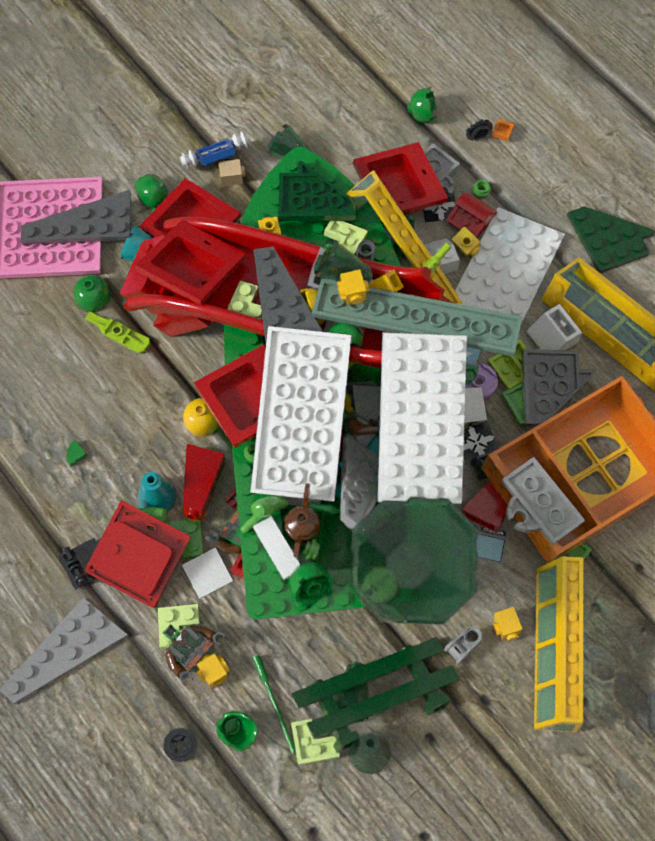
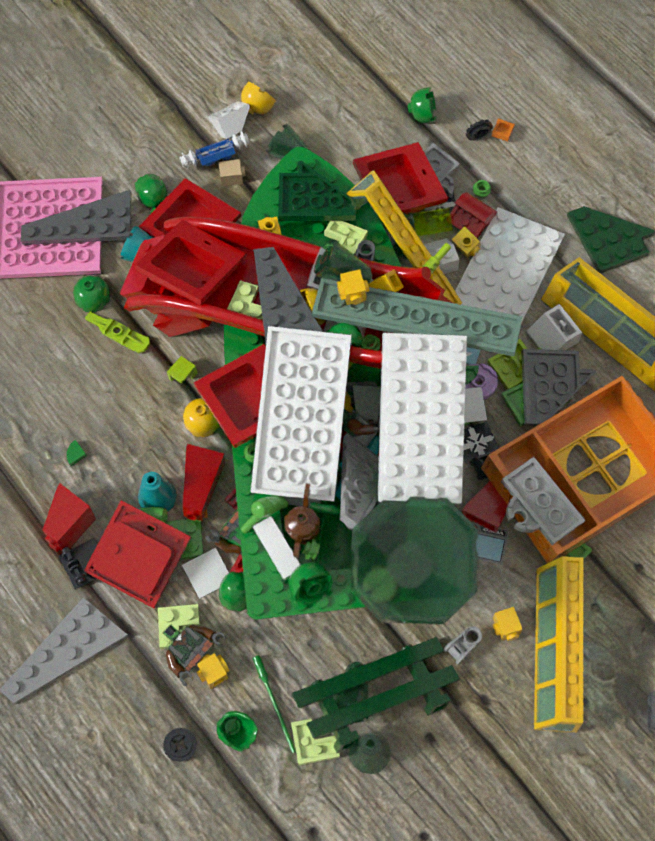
(66, 519): none -> red slope
(181, 370): none -> lime panel
(230, 119): none -> white slope
(232, 591): none -> green hair
(258, 101): none -> yellow cylinder
(369, 340): none -> bright green plate
(433, 221): none -> clear neon green panel

